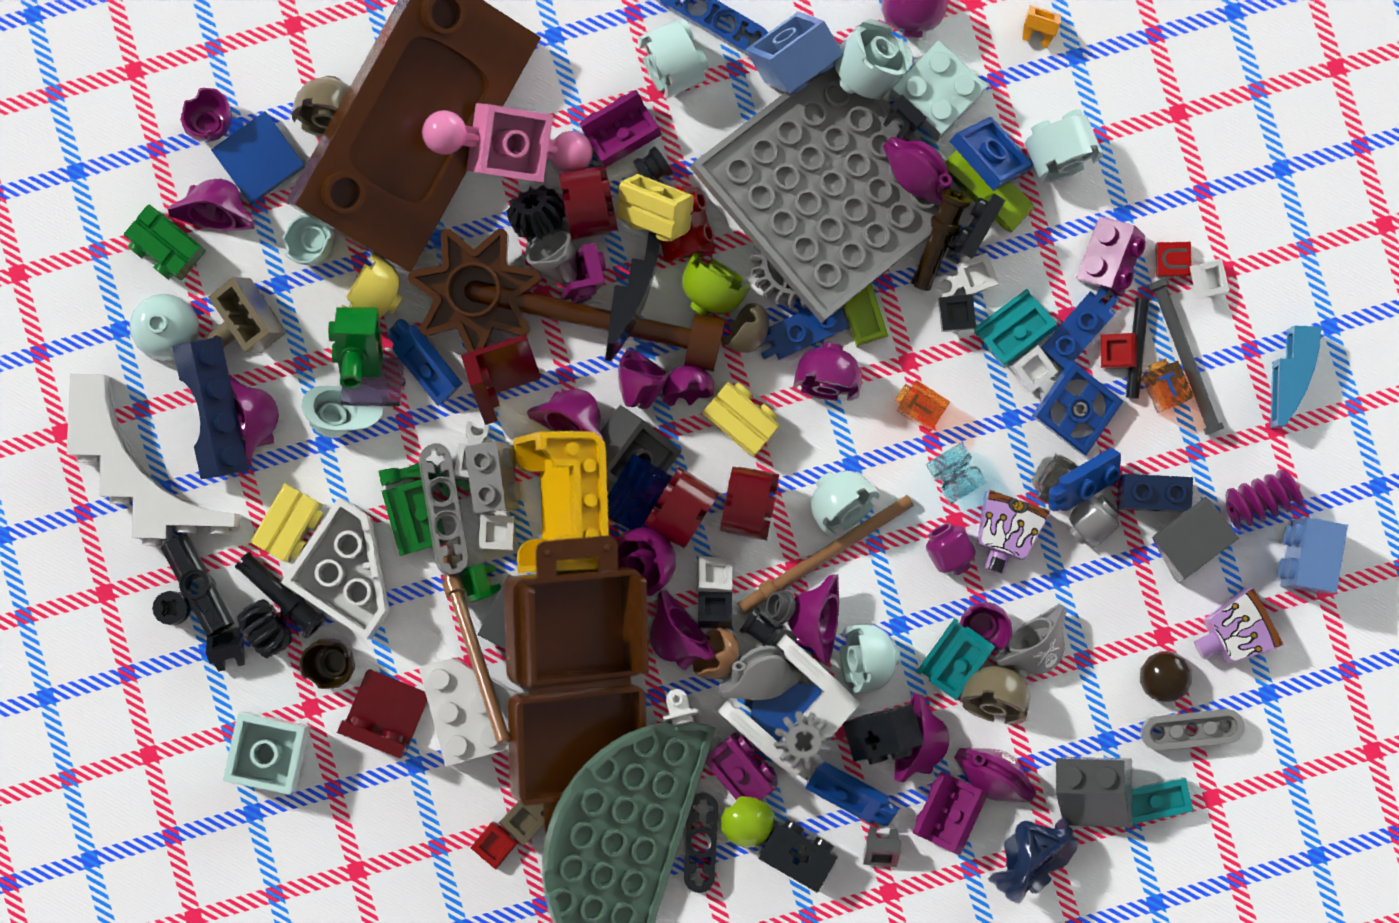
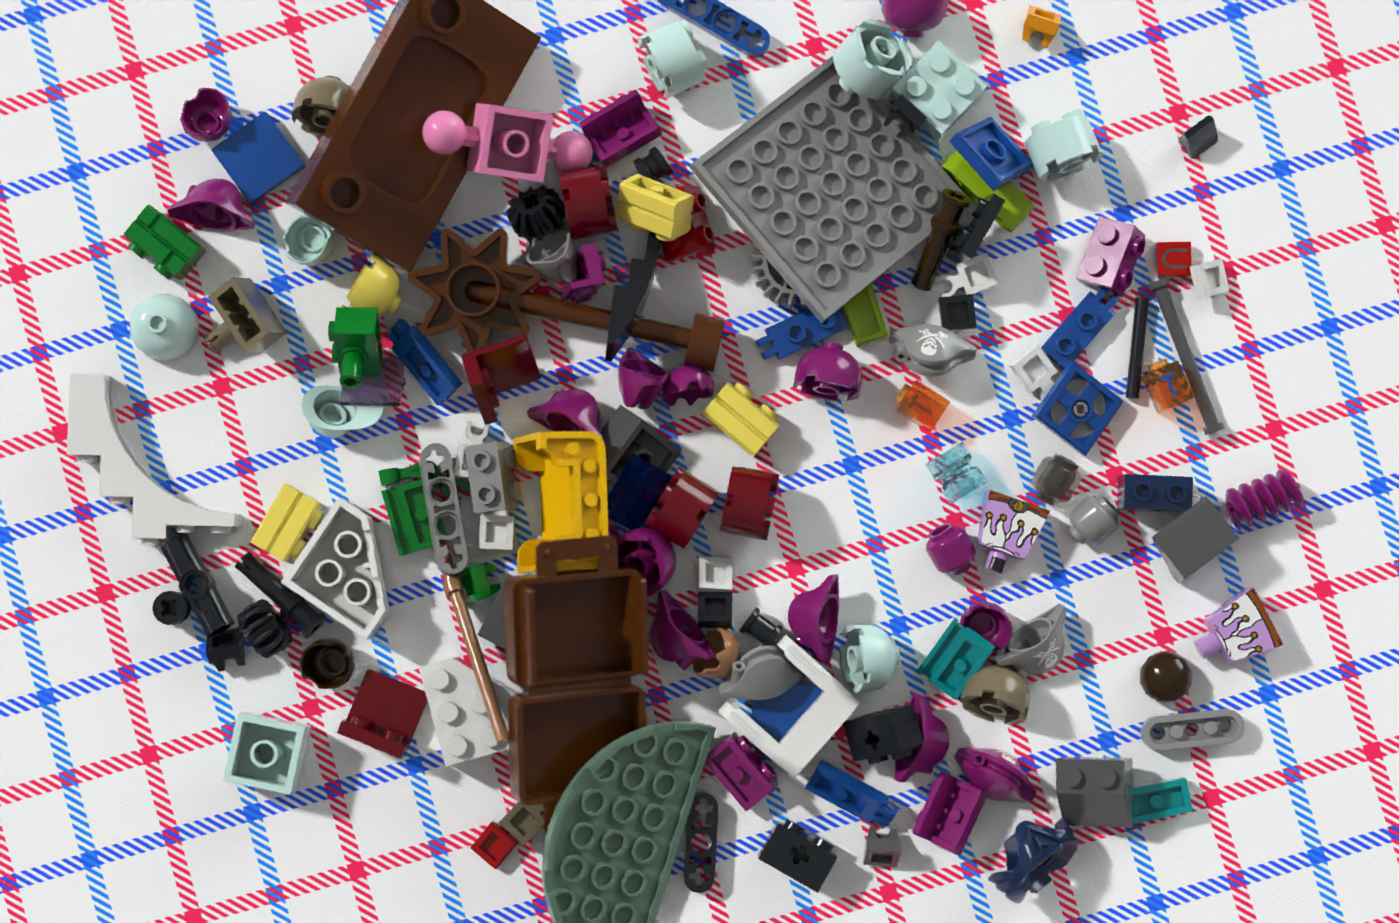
(220, 440): dark blue arch -> none
(256, 416): magenta hat -> none
(679, 708): white hinge -> none
(712, 286): lime cylinder -> none
(747, 822): lime hair -> none
(748, 329): dark tan hair -> none
(780, 606): dark grey plate -> none
(791, 740): light grey gear -> none
(794, 52): medium blue brick -> none
(825, 554): medium nougat bar -> none
(842, 500): light aqua cylinder -> none
(918, 168): magenta hat -> none
(930, 349): none -> light grey hat
(1015, 328): teal plate -> none
(1085, 481): blue hinge -> none
(1118, 351): red tile -> none
(1199, 137): none -> black slope
(1294, 373): dark azure slope -> none
(1312, 555): medium blue brick -> none

